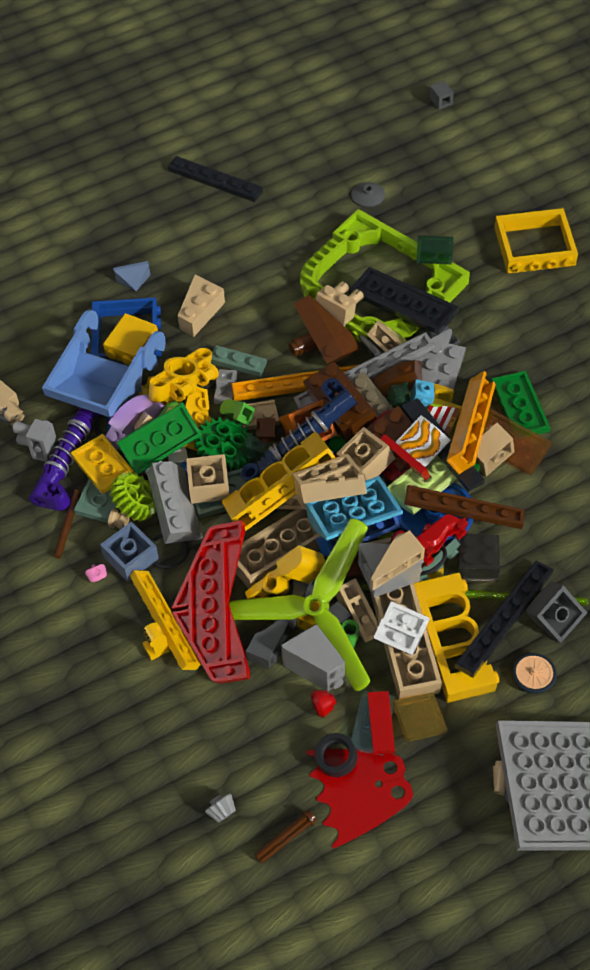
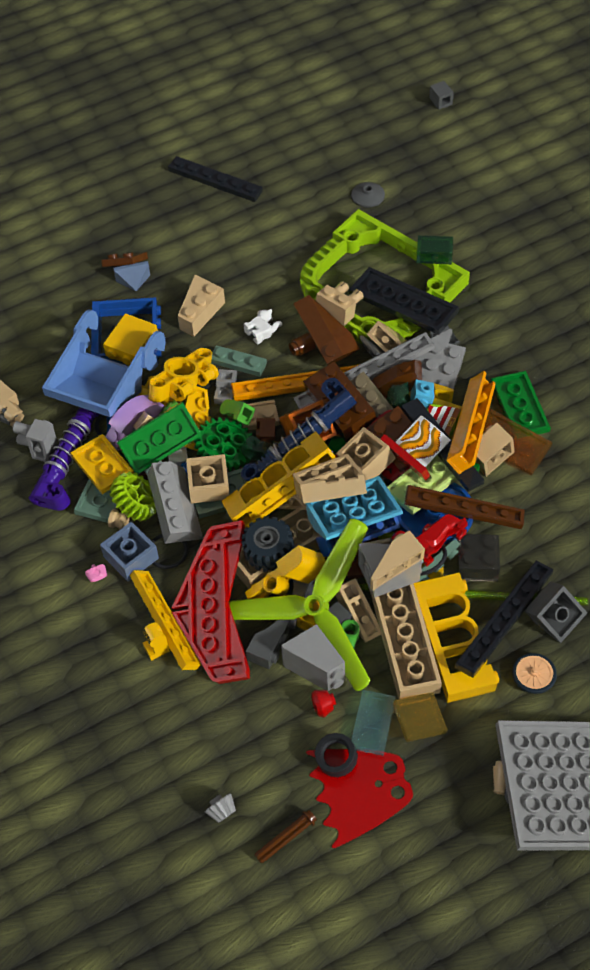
(67, 524): reddish brown bar -> none
(125, 259): none -> reddish brown wing
(260, 327): none -> white animal
(266, 542): none -> black wheel
(381, 722): red tile -> none
(401, 628): white slope -> none
(533, 220): yellow window -> none

